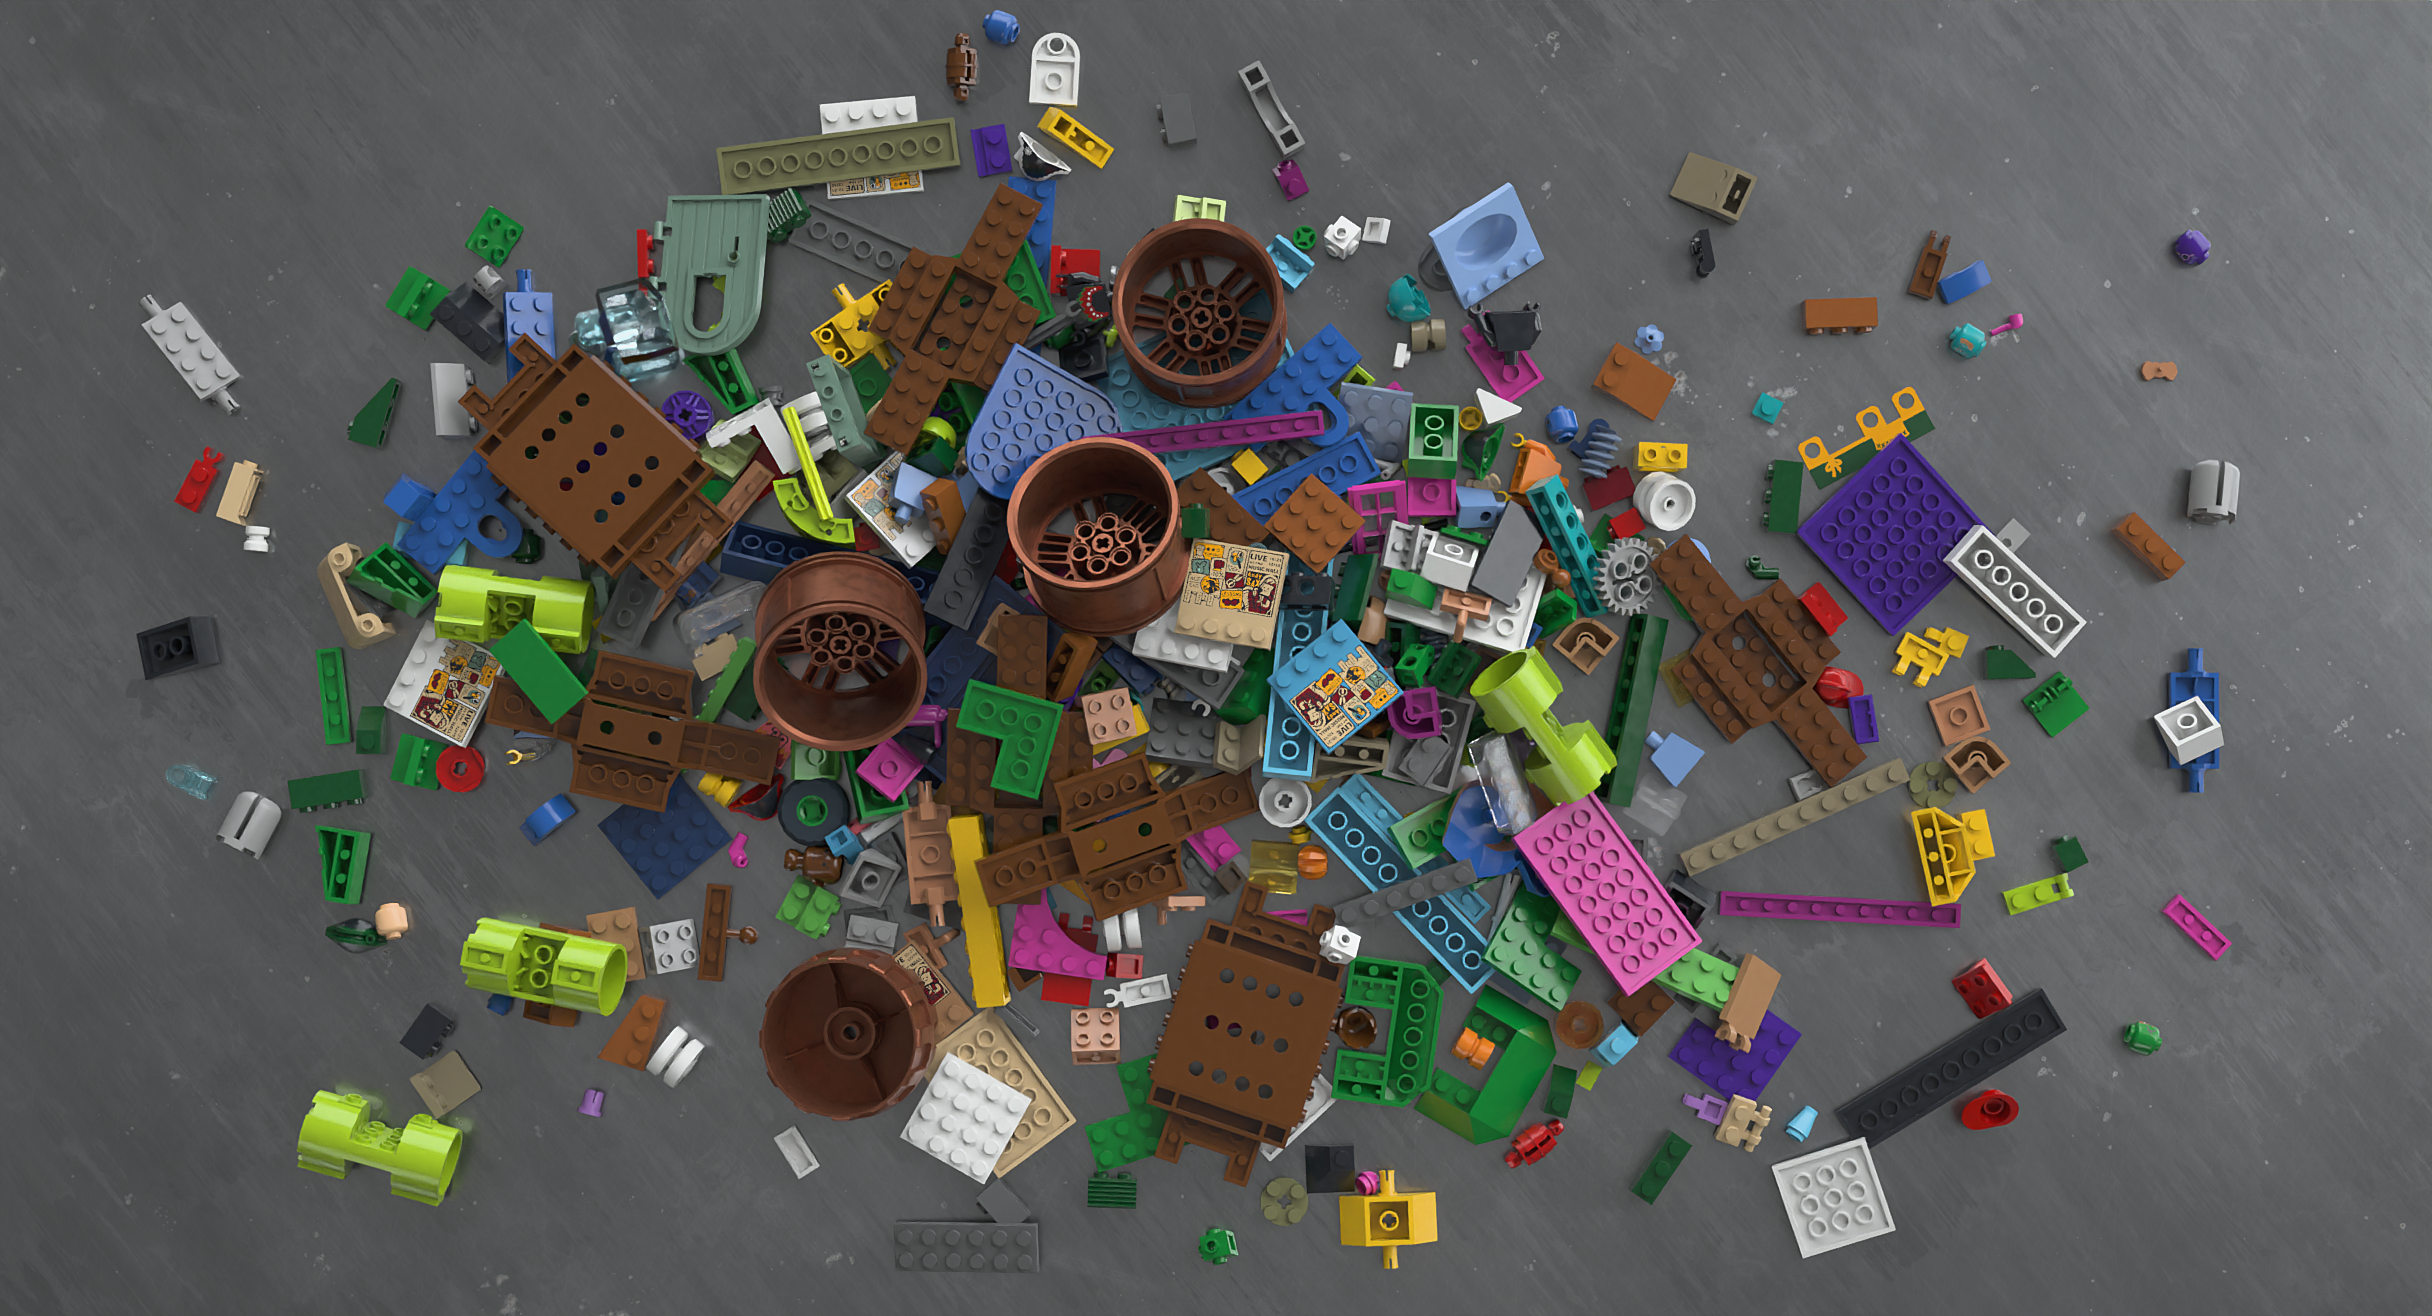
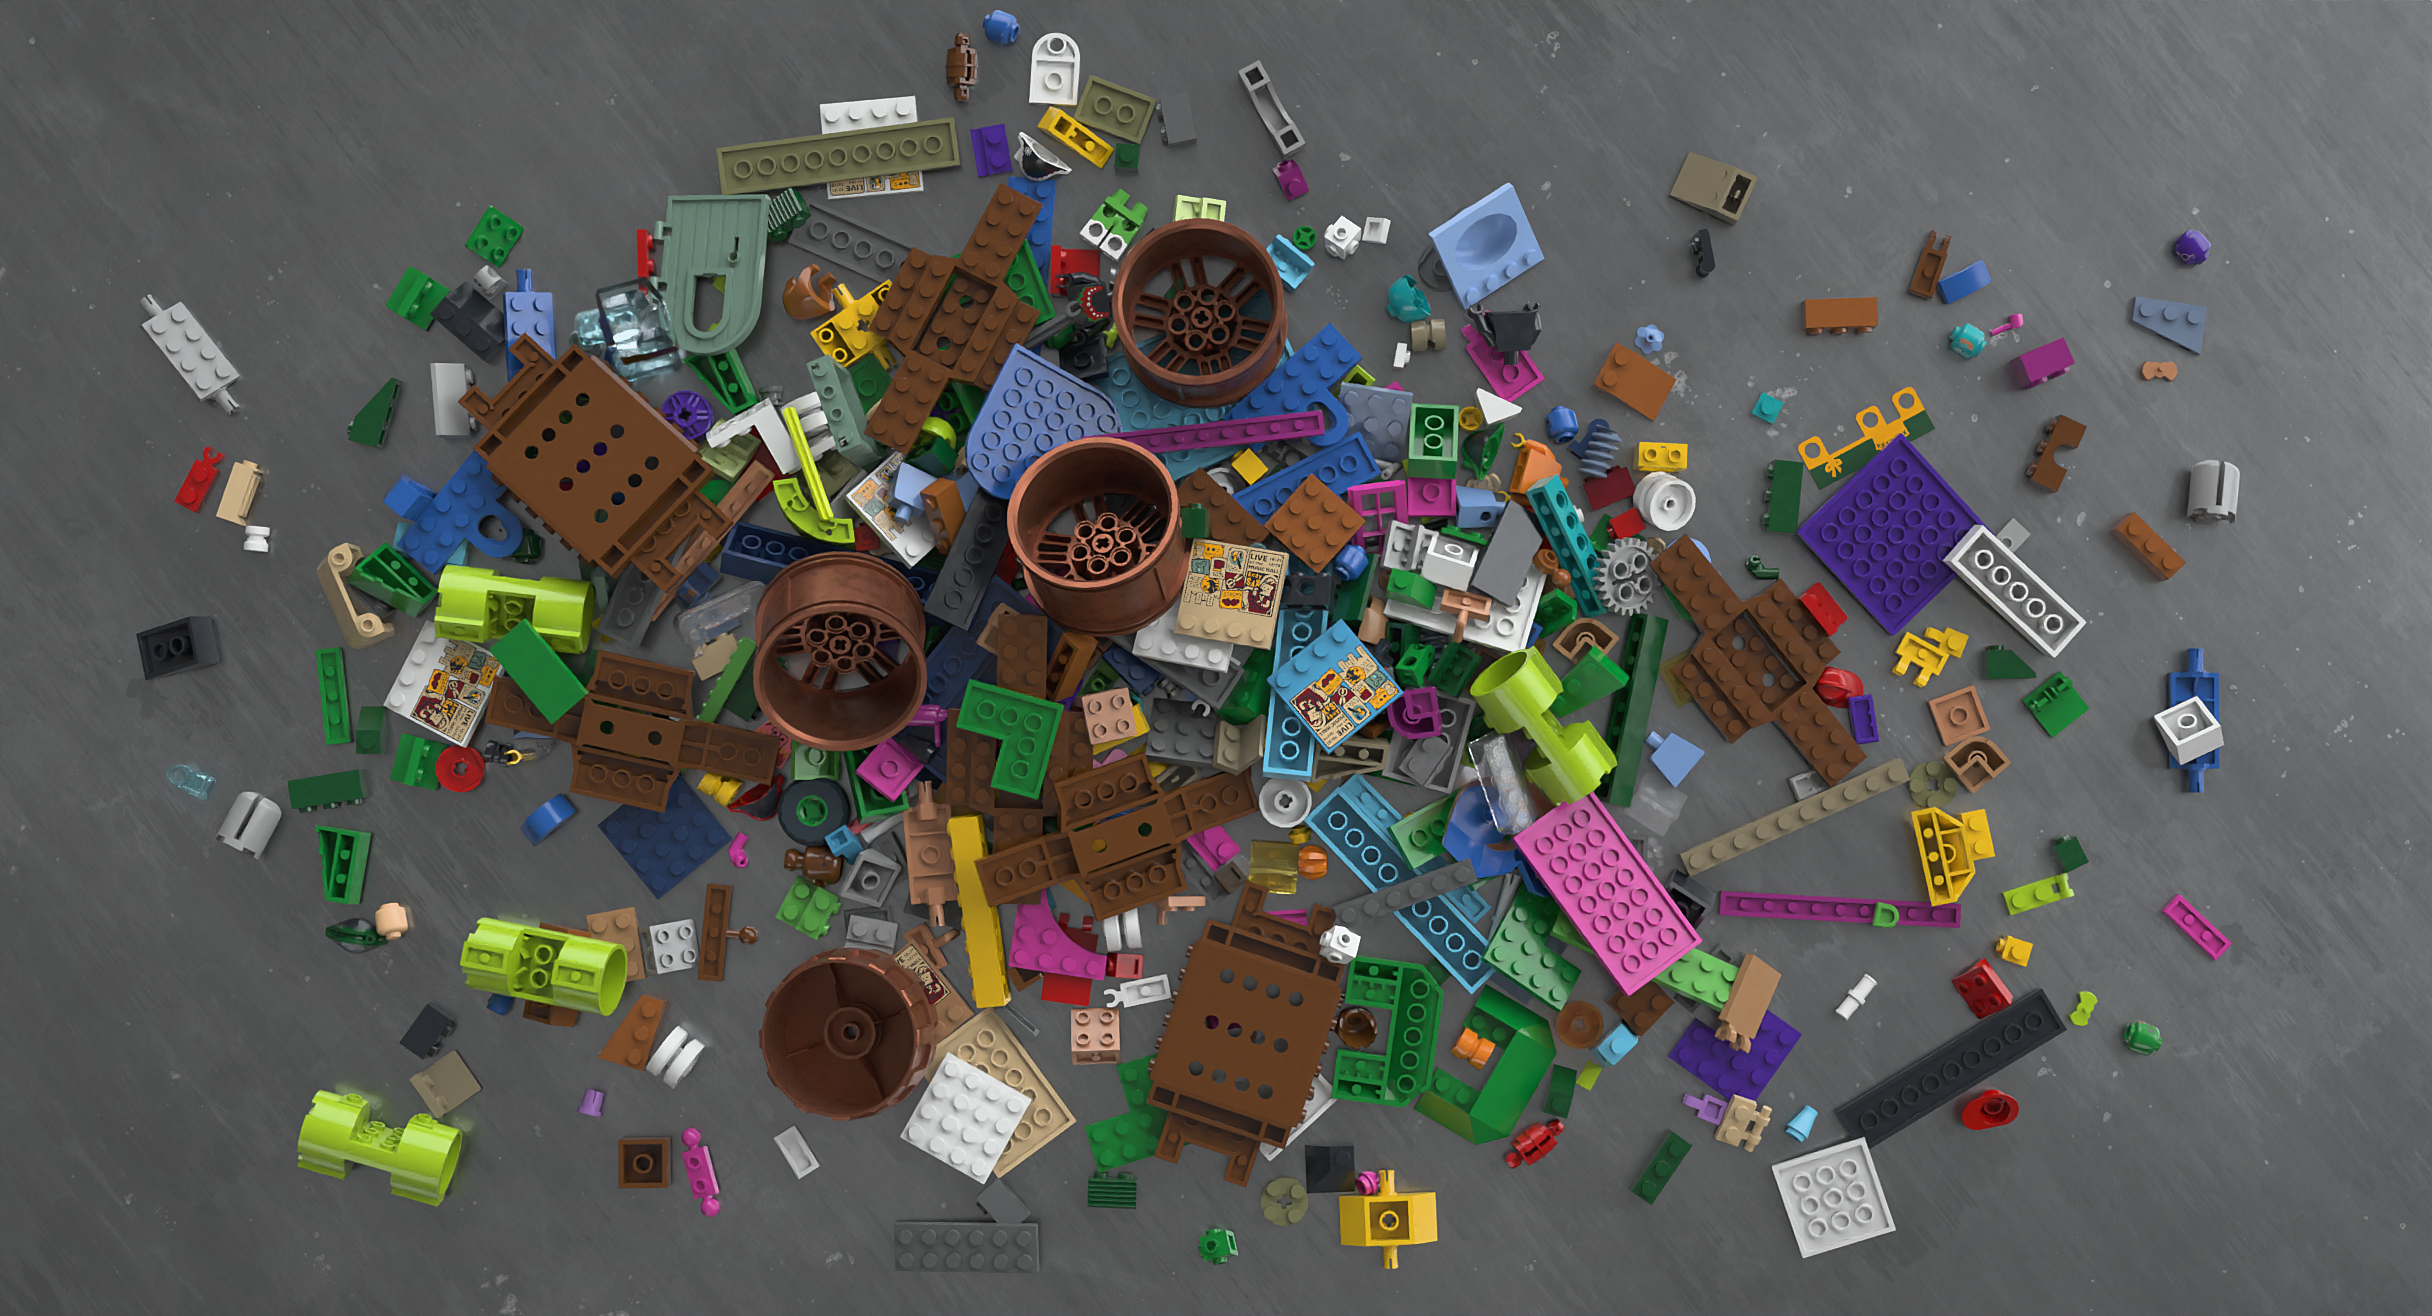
(495, 752): none -> black wheel
(644, 1162): none -> reddish brown brick
(700, 1172): none -> dark pink plate
(801, 300): none -> dark orange piece
(1115, 109): none -> olive plate
(1119, 219): none -> bright green hips
(1127, 158): none -> dark green brick
(1350, 562): none -> blue head
(1588, 681): none -> green wedge
(1856, 997): none -> white pin
(1885, 915): none -> bright green tile
(2013, 950): none -> yellow bracket
(2041, 362): none -> magenta brick
(2045, 471): none -> reddish brown arch
(2083, 1009): none -> lime piece
(2172, 320): none -> sand blue wing

